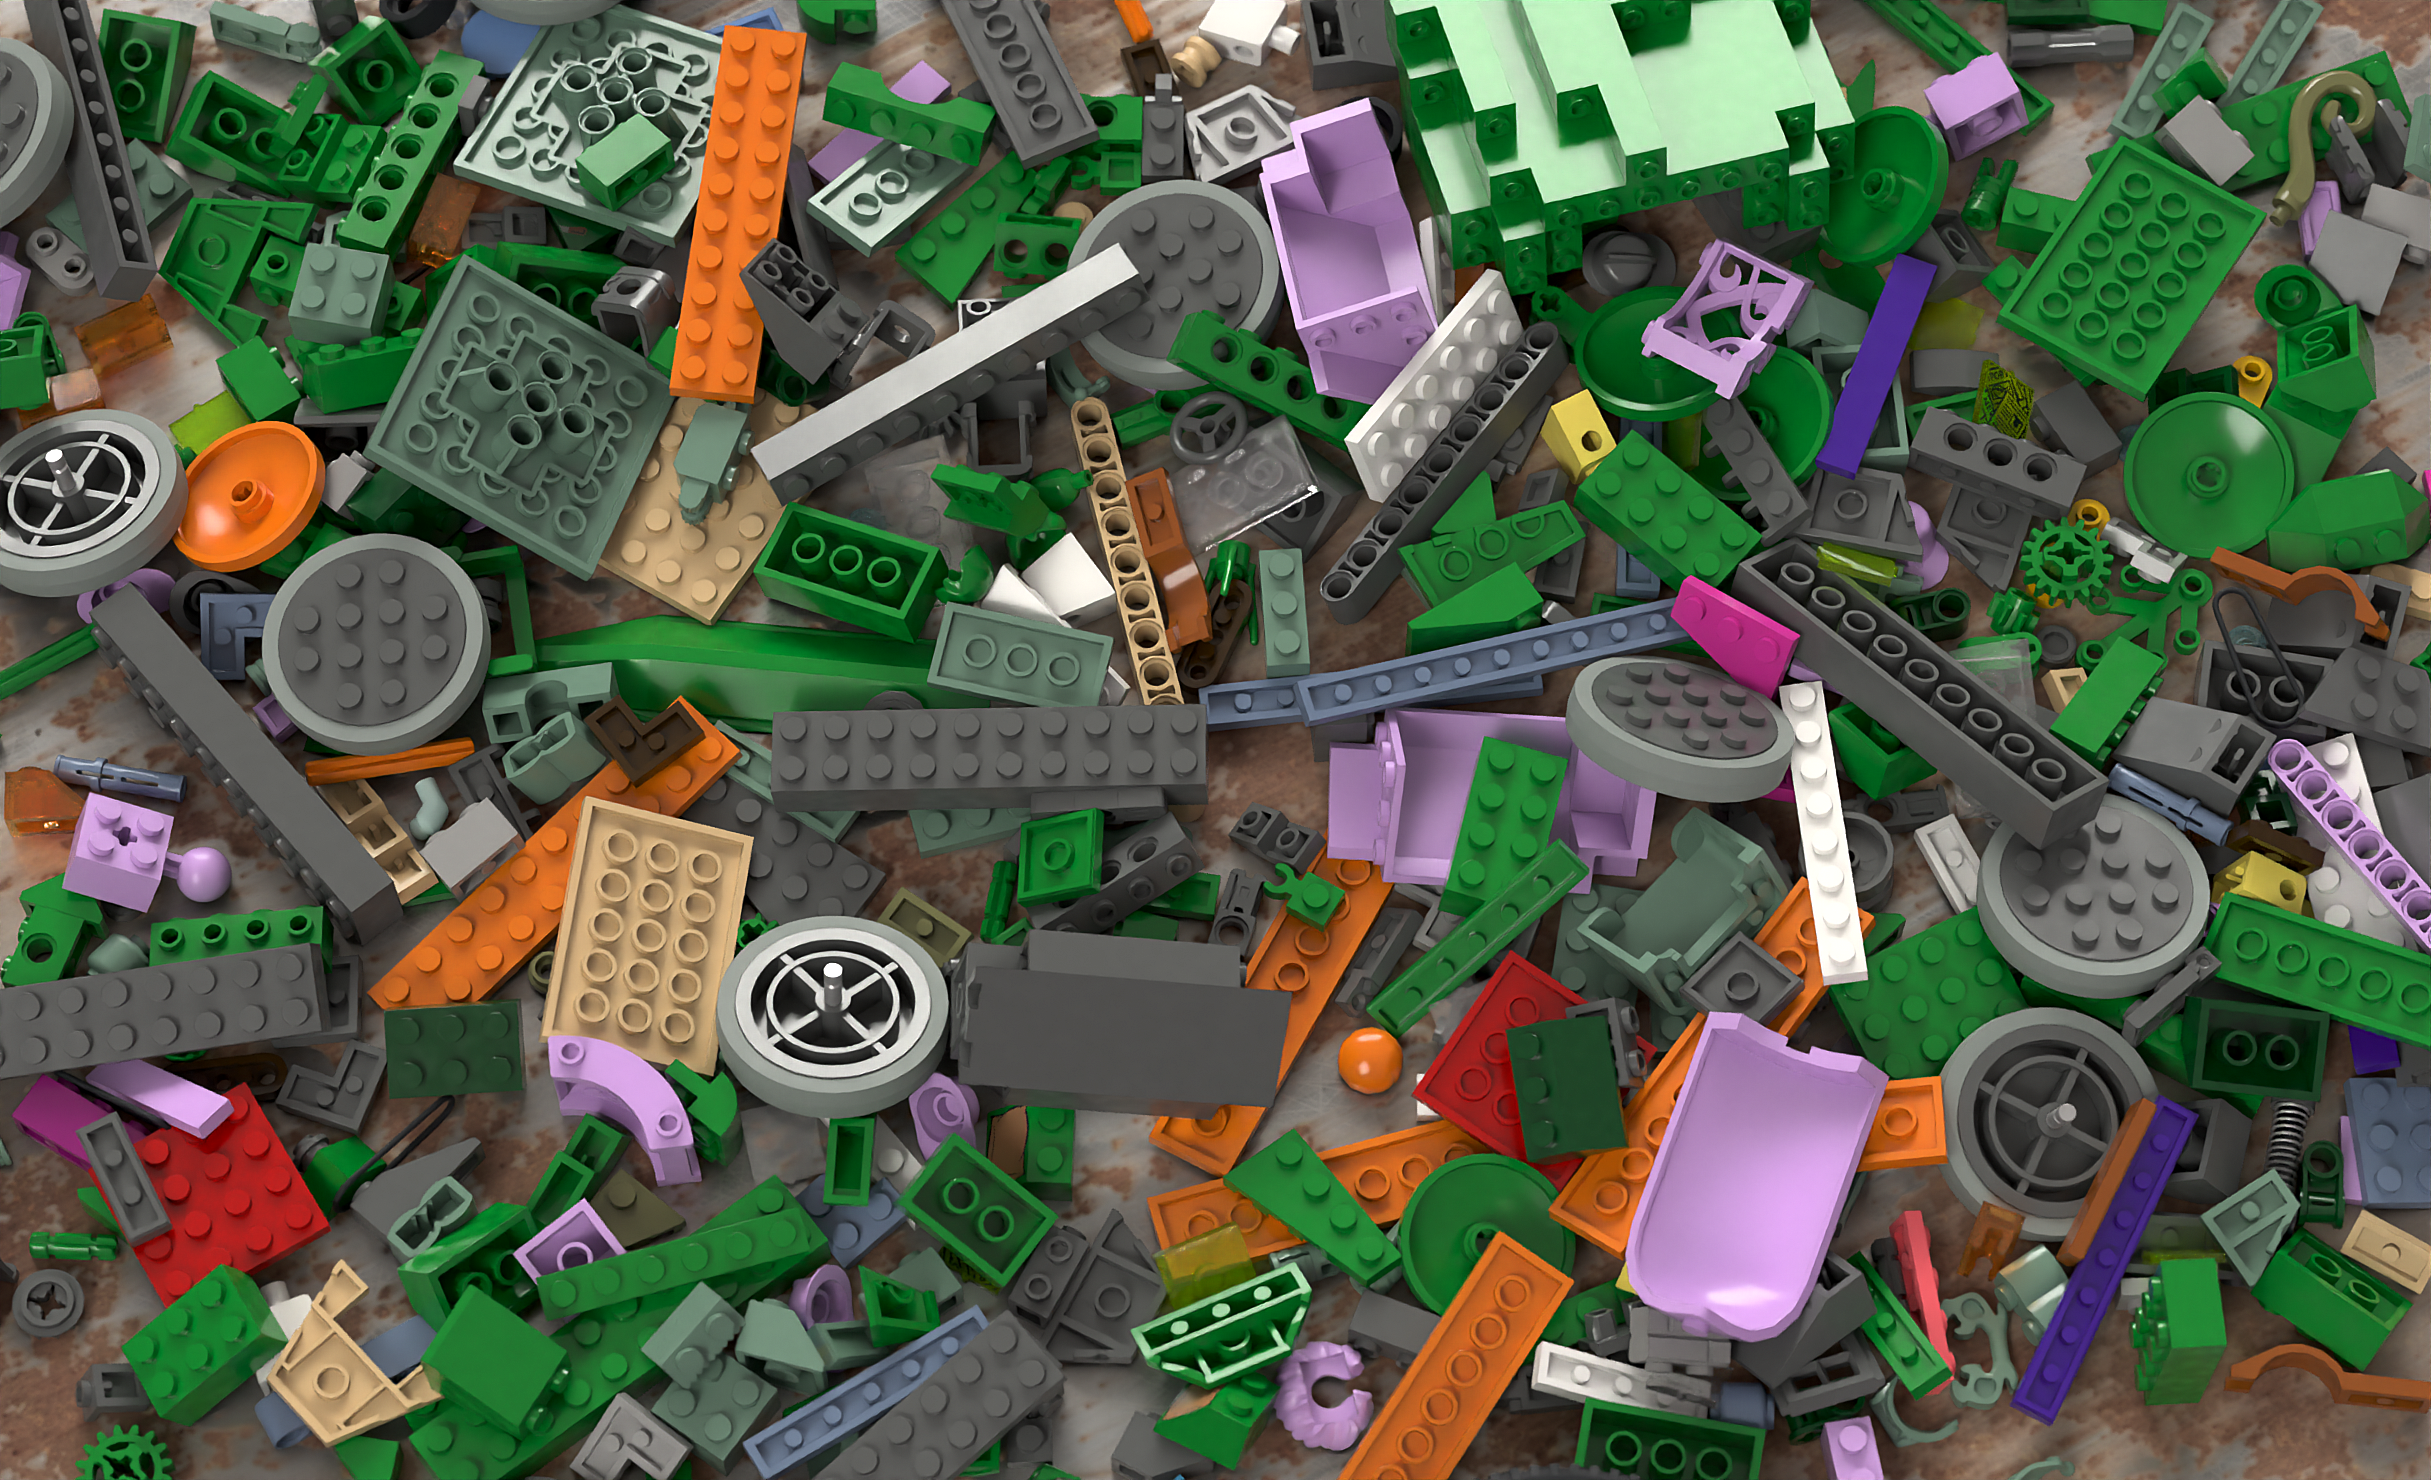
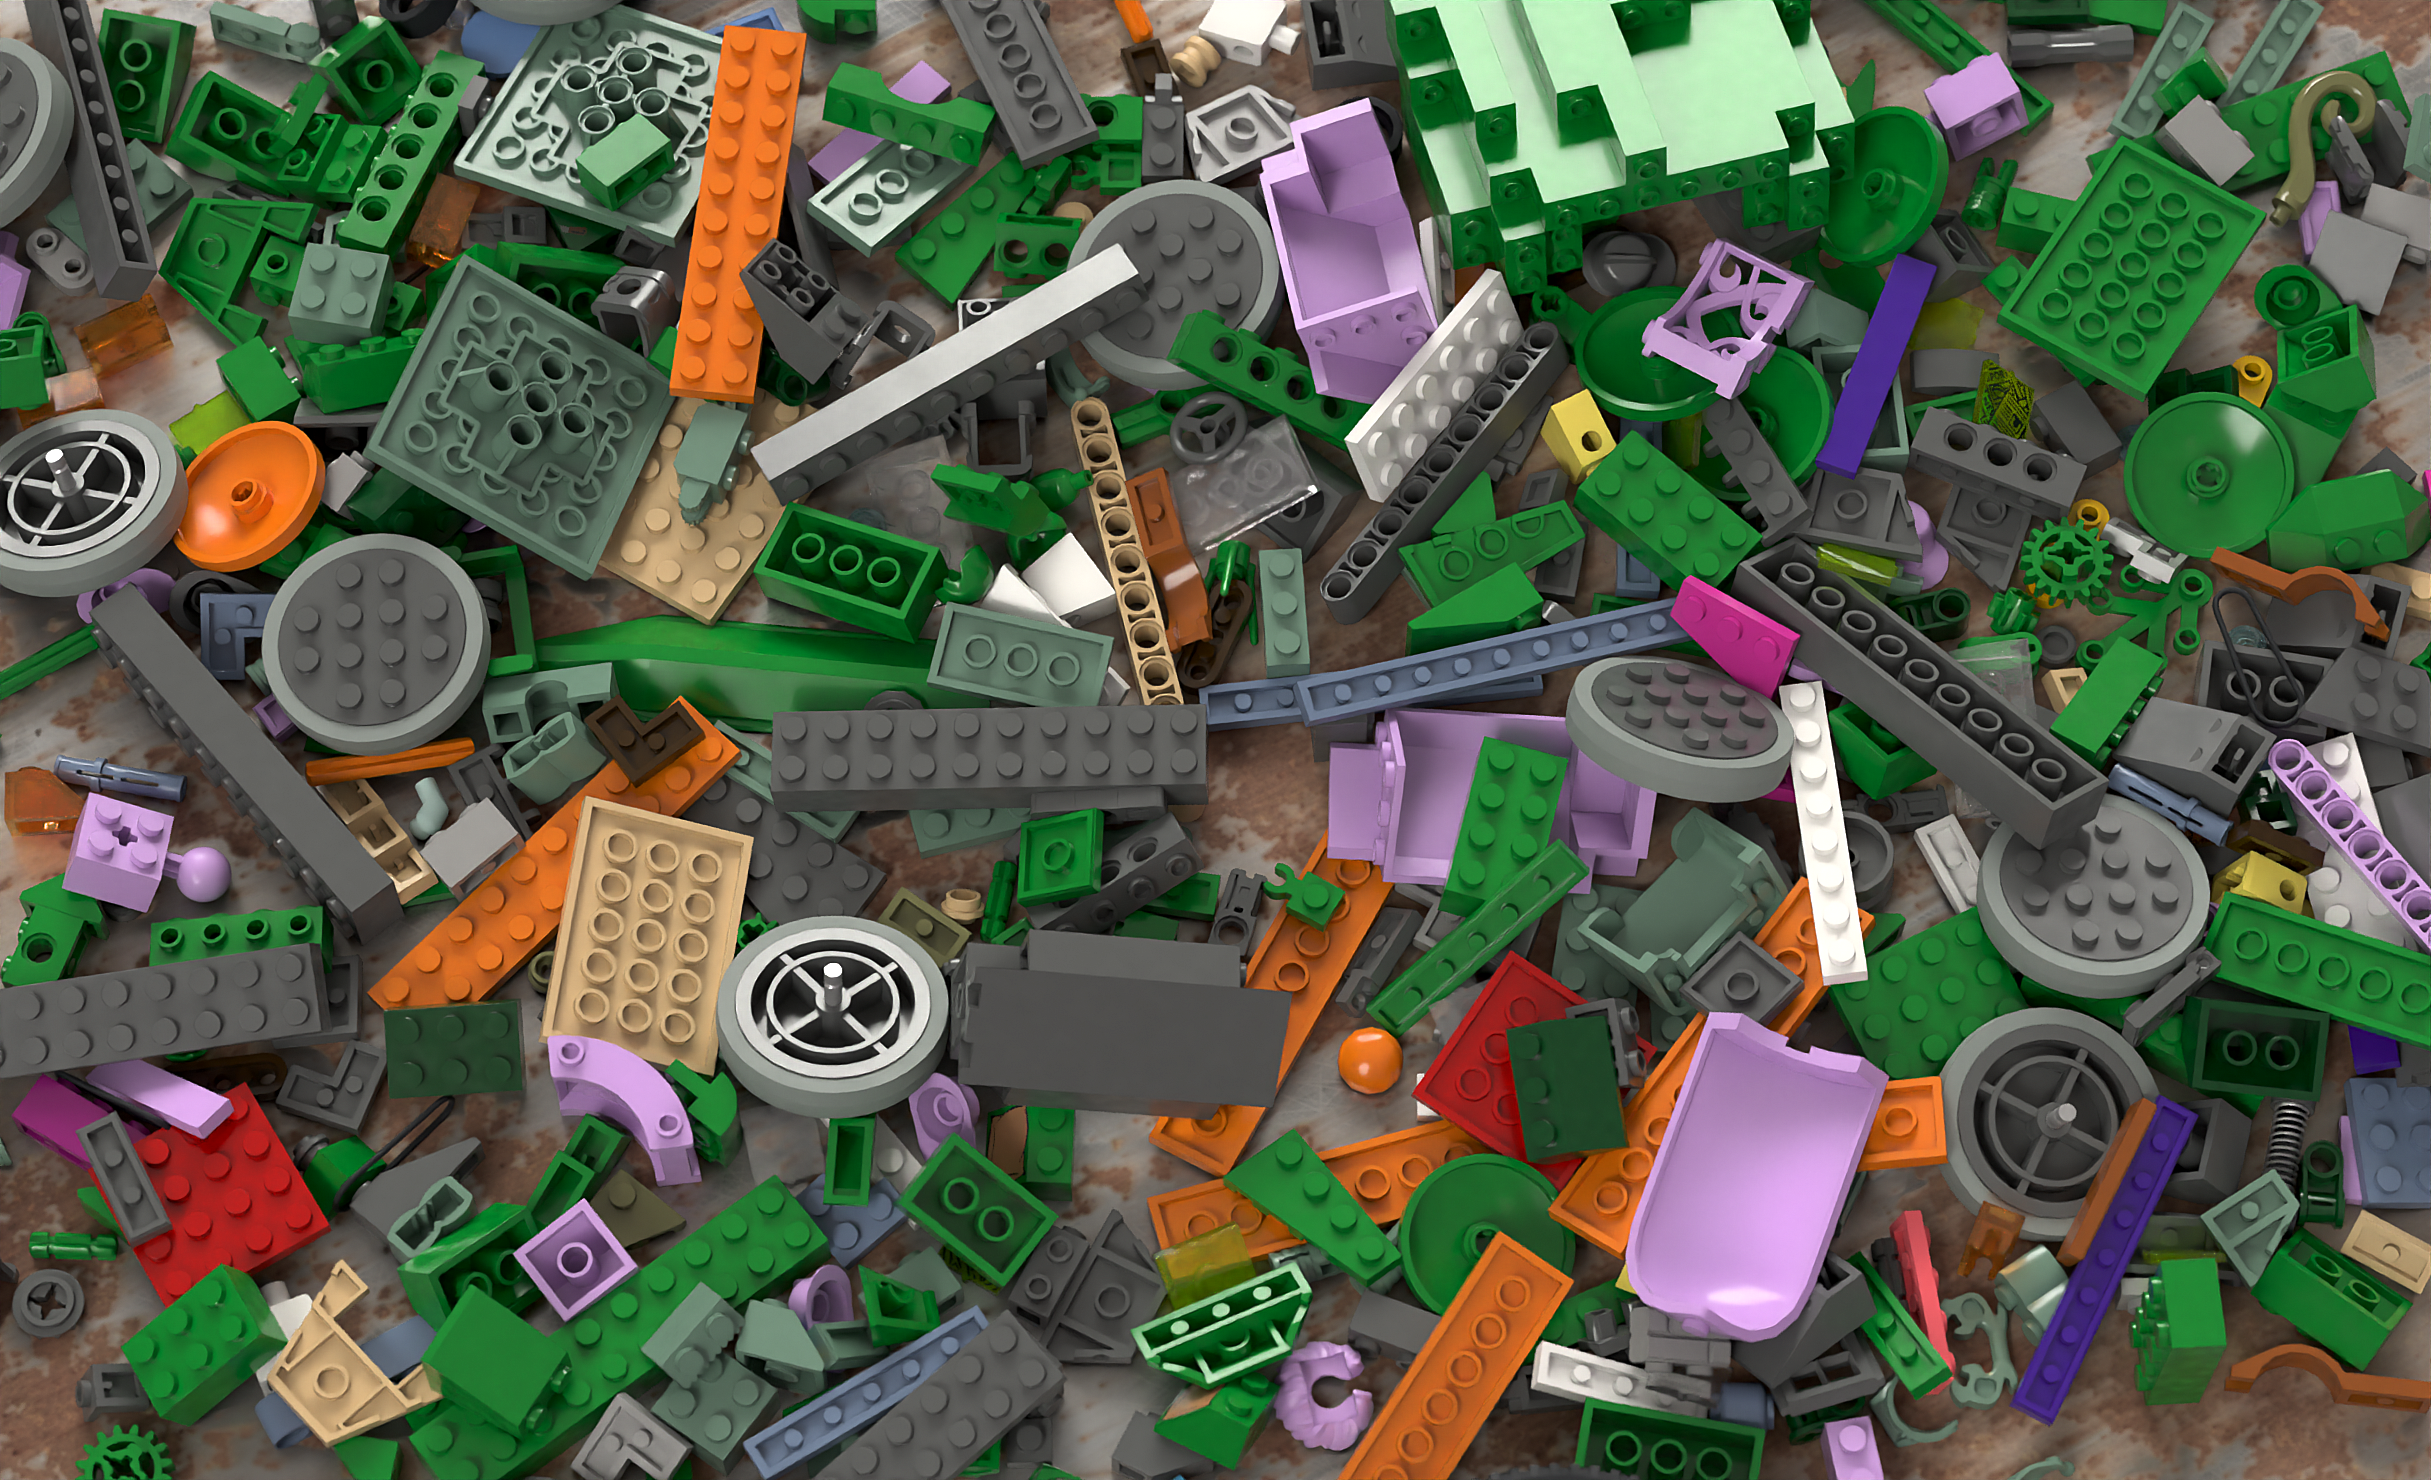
(118, 954): sand green head -> none
(672, 1264): green plate -> none
(963, 906): none -> tan plate
(1277, 839): dark grey slope -> none

